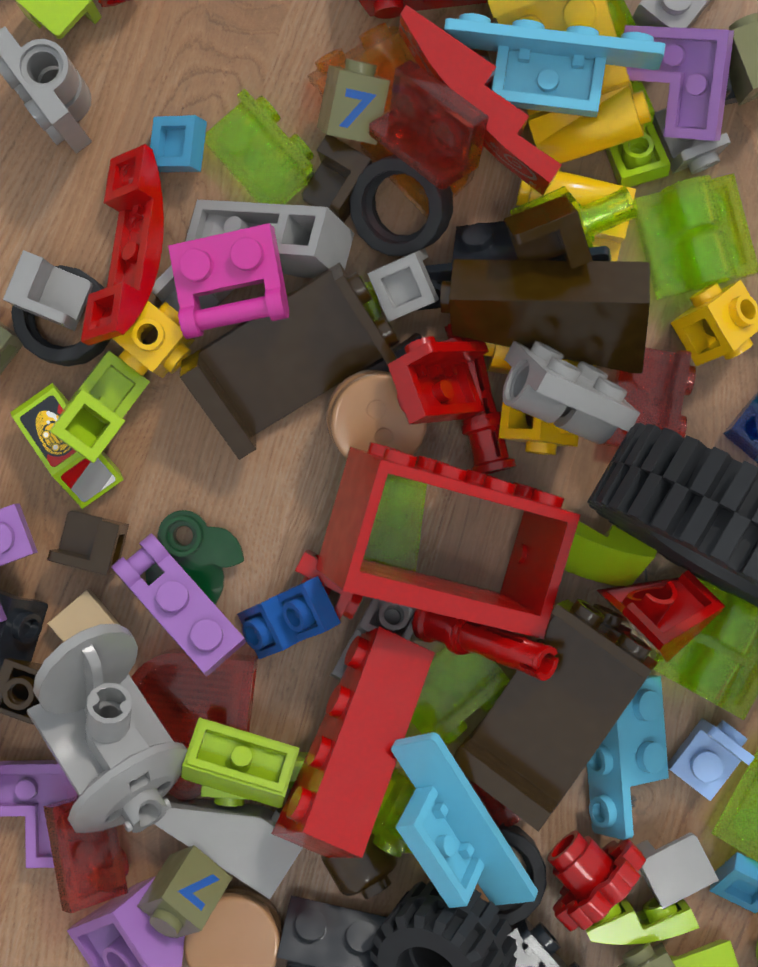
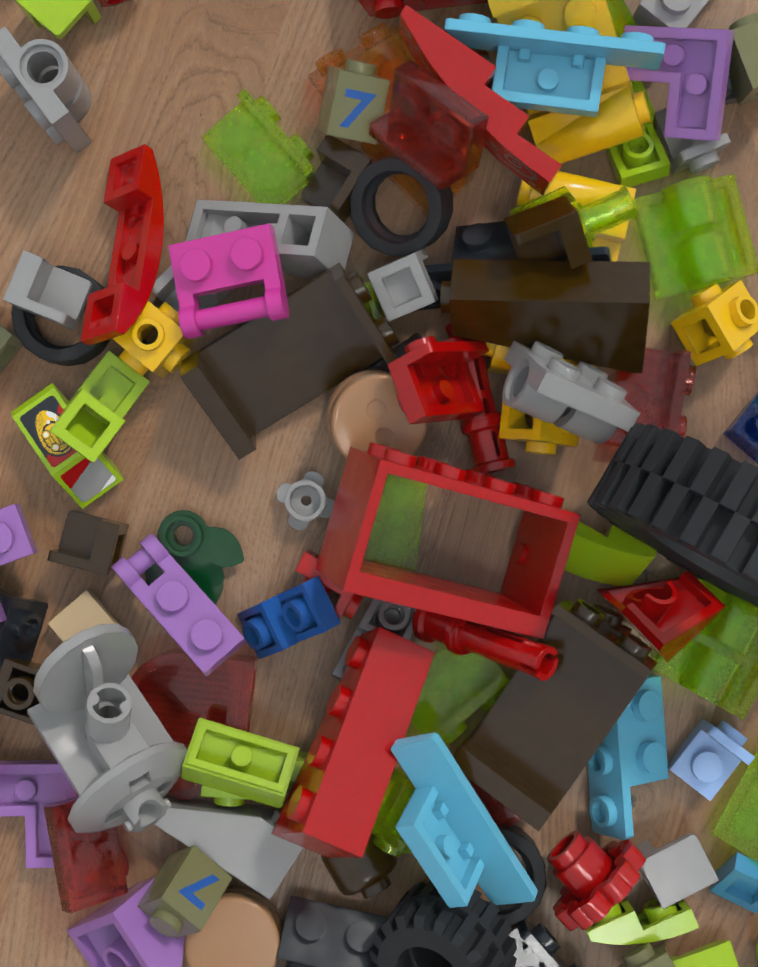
(178, 143): dark azure tile -> none
(309, 486): none -> light grey plate

